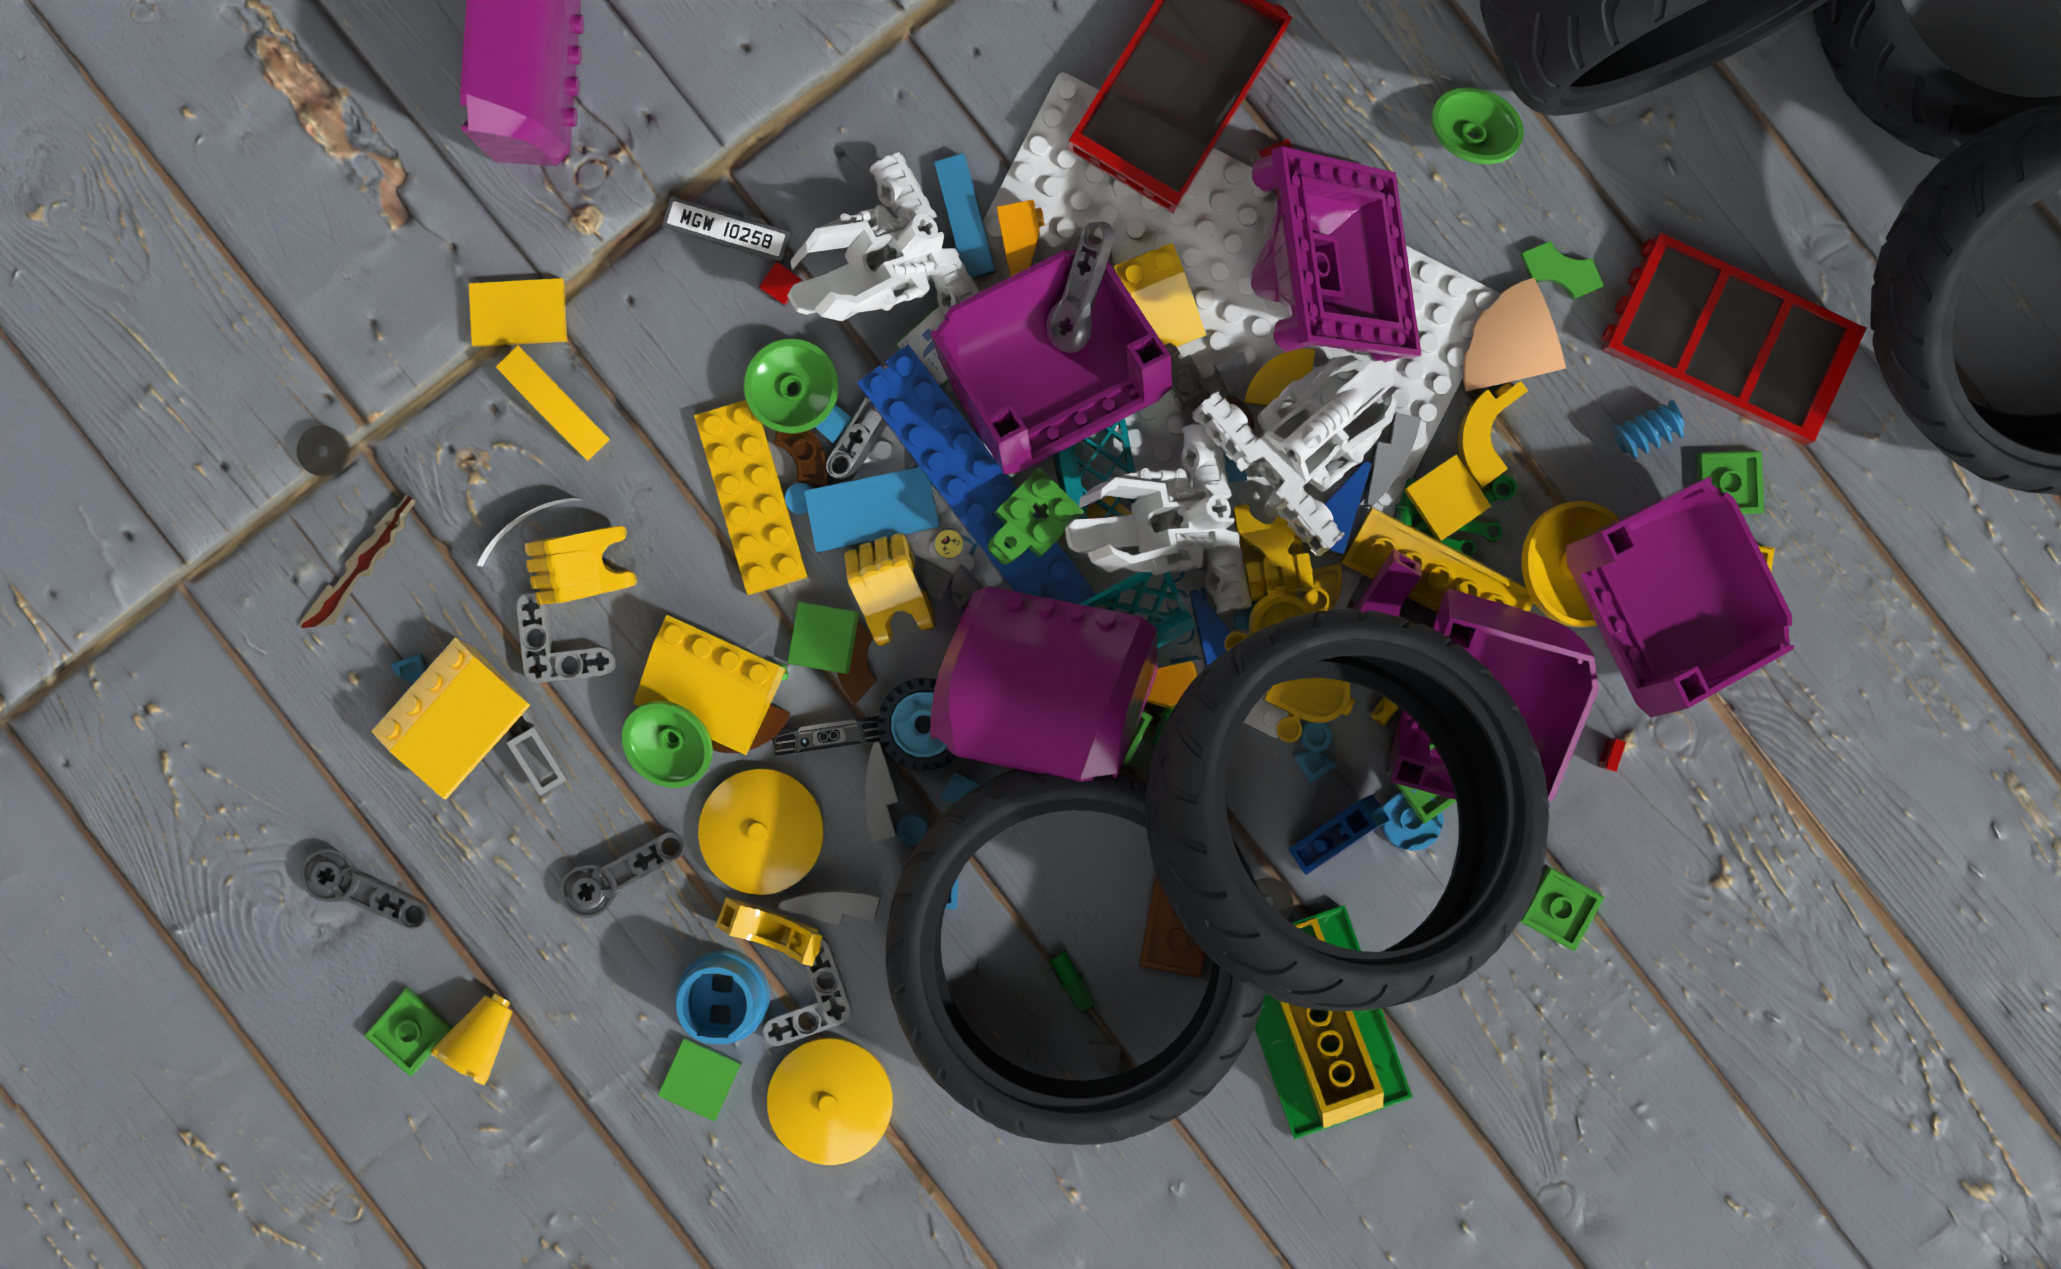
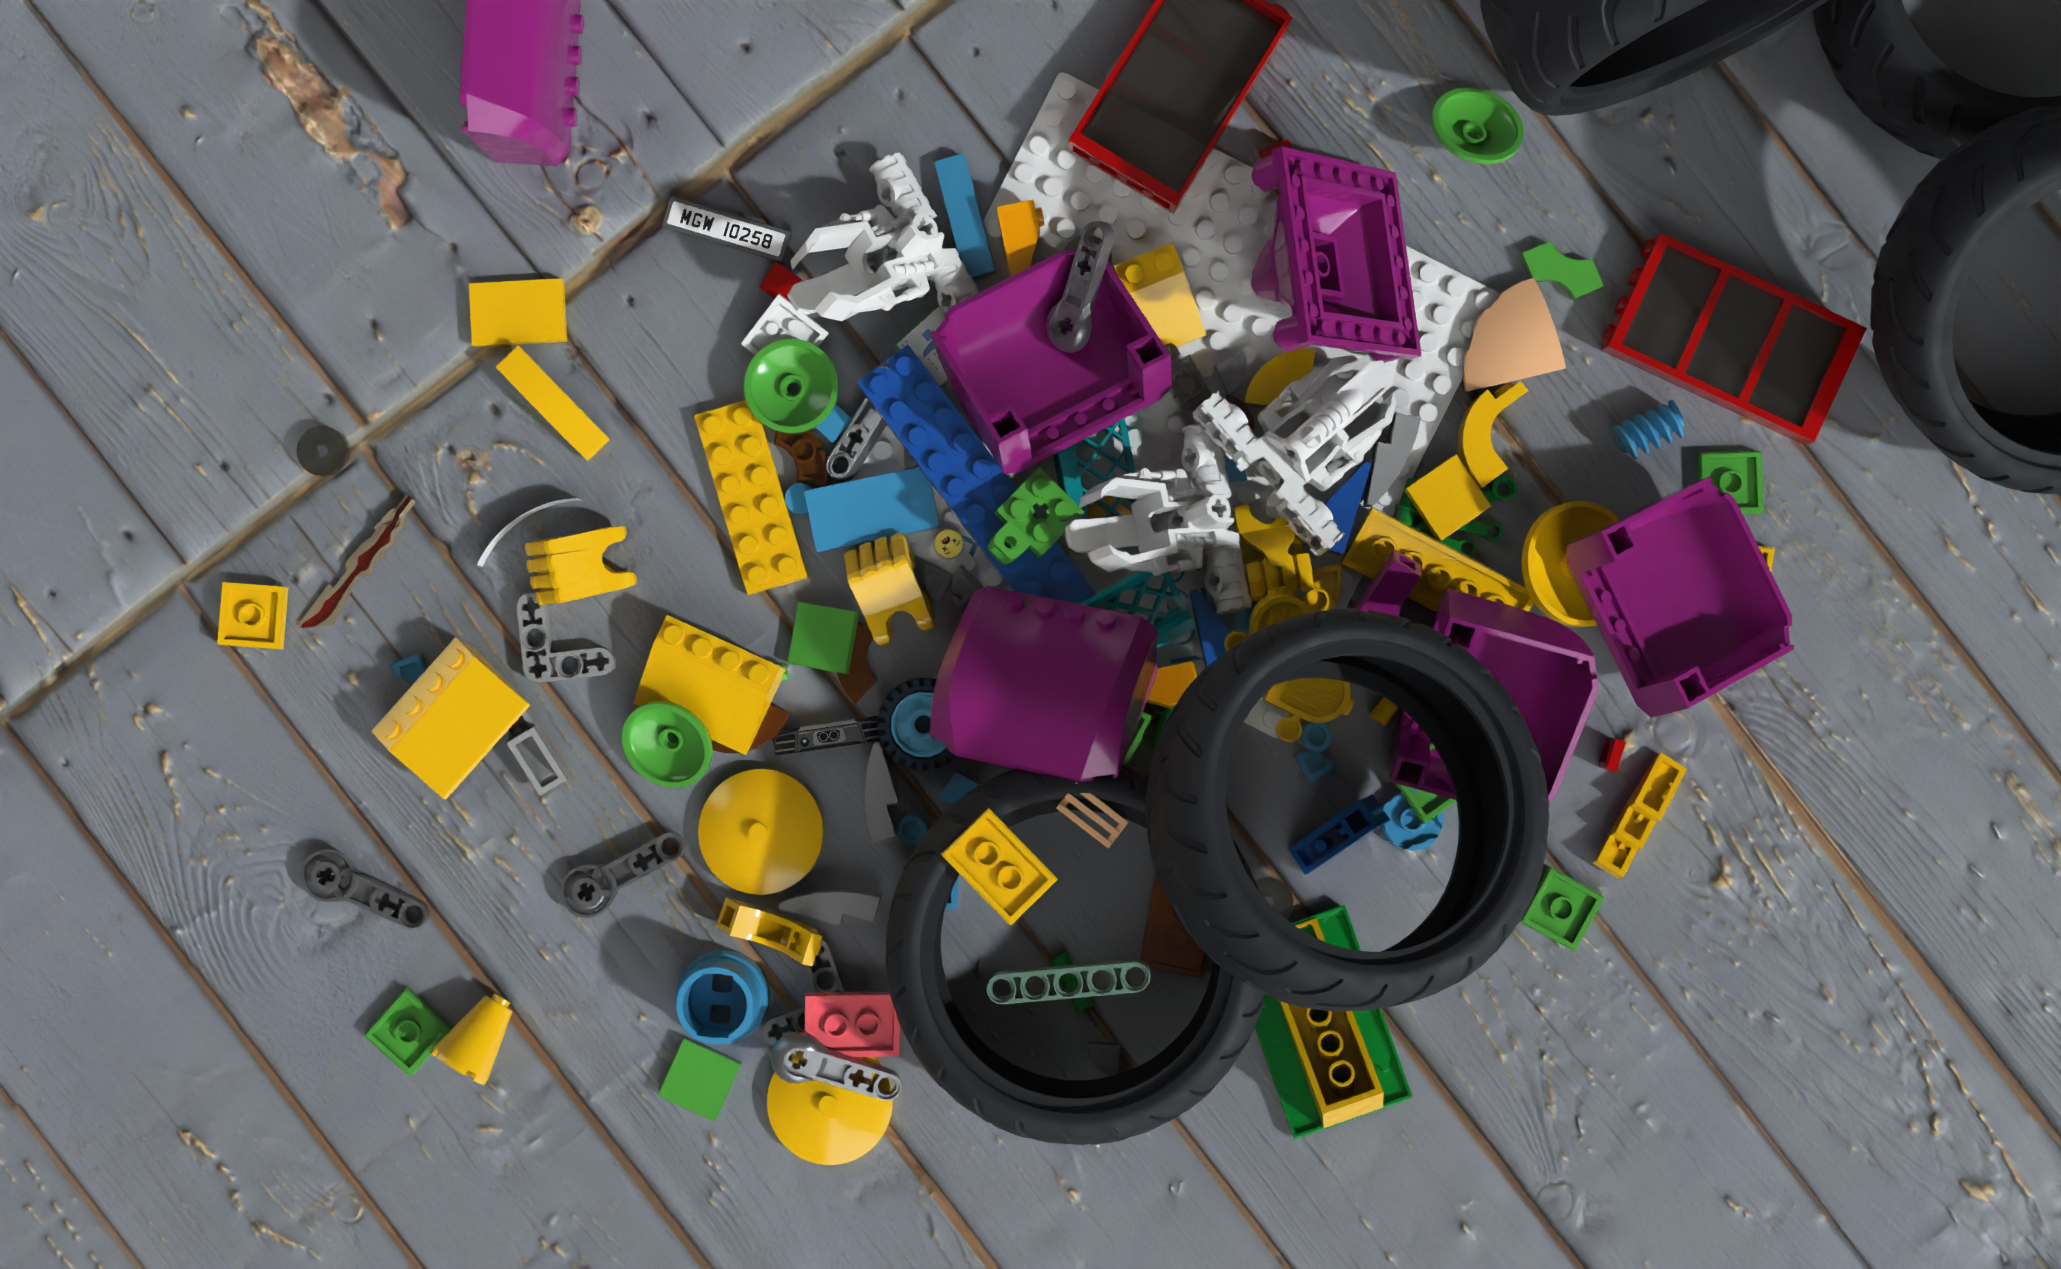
(252, 615): none -> yellow plate
(781, 323): none -> white plate
(828, 1066): none -> flat silver beam
(853, 1022): none -> coral plate
(999, 866): none -> yellow tile
(1053, 988): none -> sand green beam
(1107, 842): none -> light nougat tile
(1639, 815): none -> yellow slope

